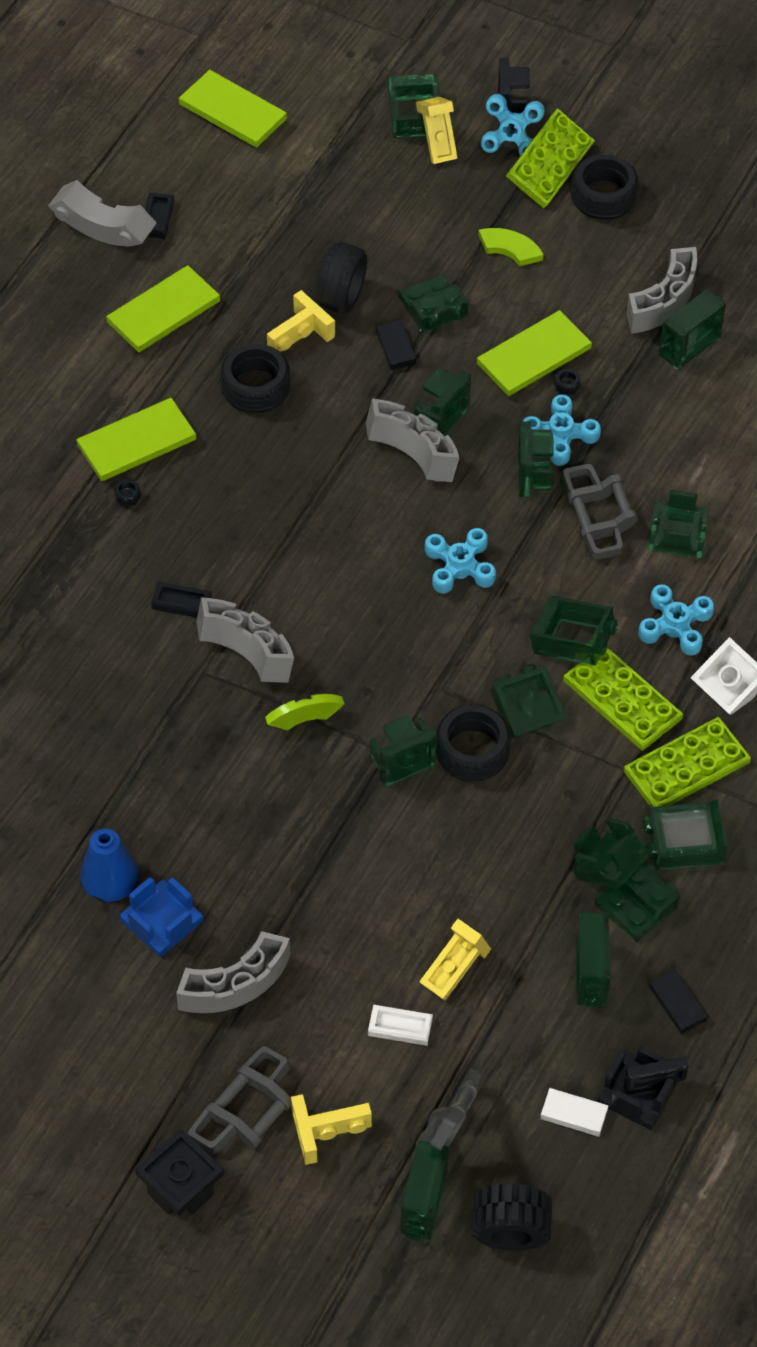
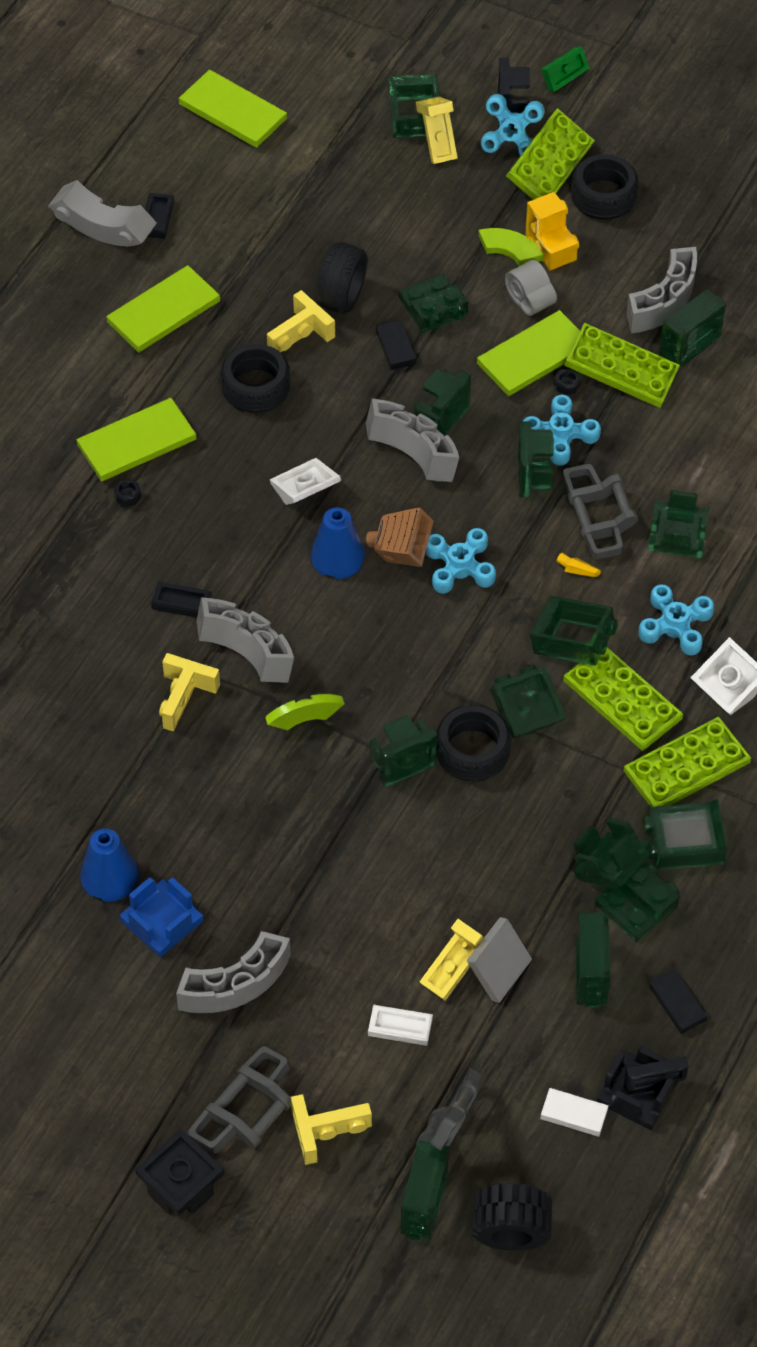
(185, 677): none -> light yellow bracket
(304, 481): none -> white slope
(337, 546): none -> blue cone
(402, 537): none -> medium nougat torso
(499, 959): none -> light grey tile
(530, 287): none -> light grey piece
(549, 231): none -> yellow brick
(565, 69): none -> green plate
(577, 566): none -> yellow bar
(622, 365): none -> lime tile

